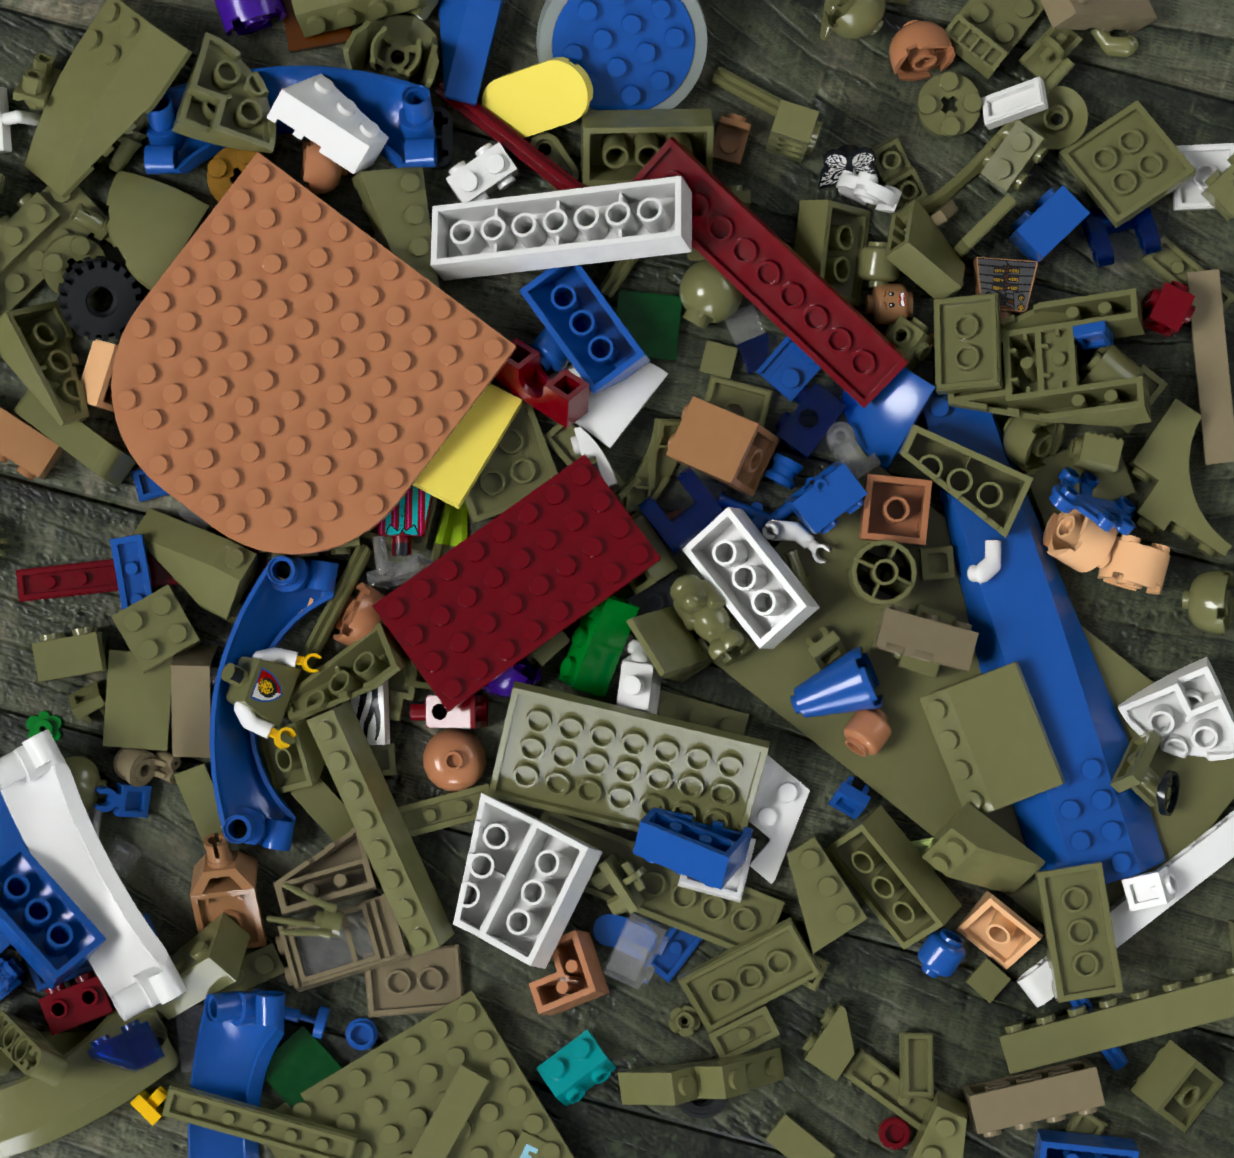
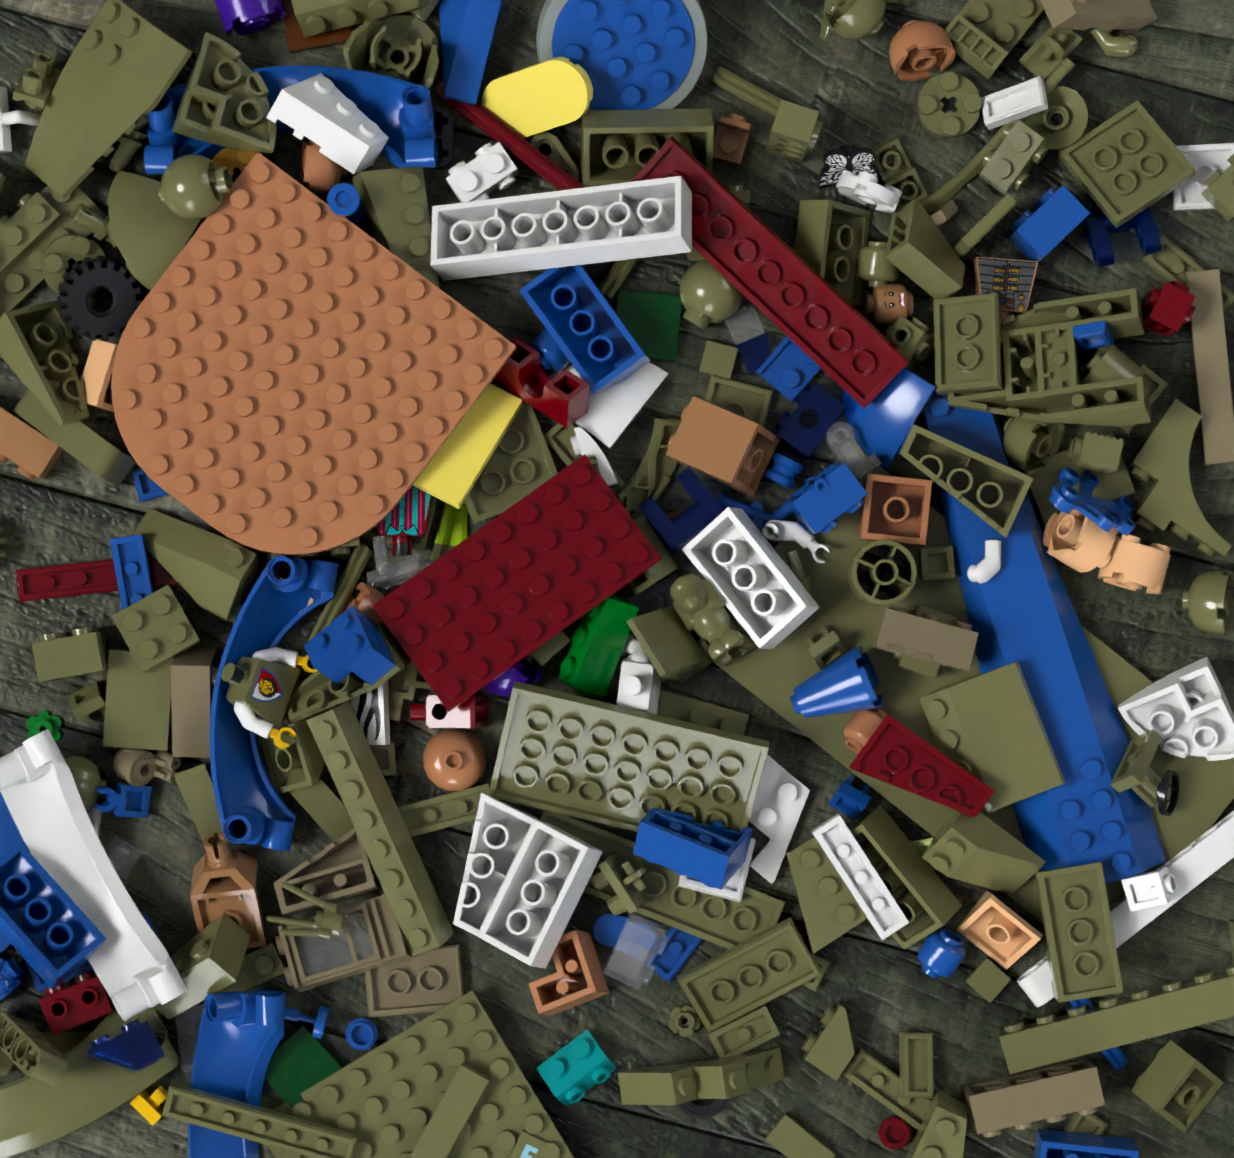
(194, 186): none -> olive brick
(346, 202): none -> blue wheel
(349, 646): none -> blue brick
(860, 876): none -> white plate
(915, 766): none -> dark red wing

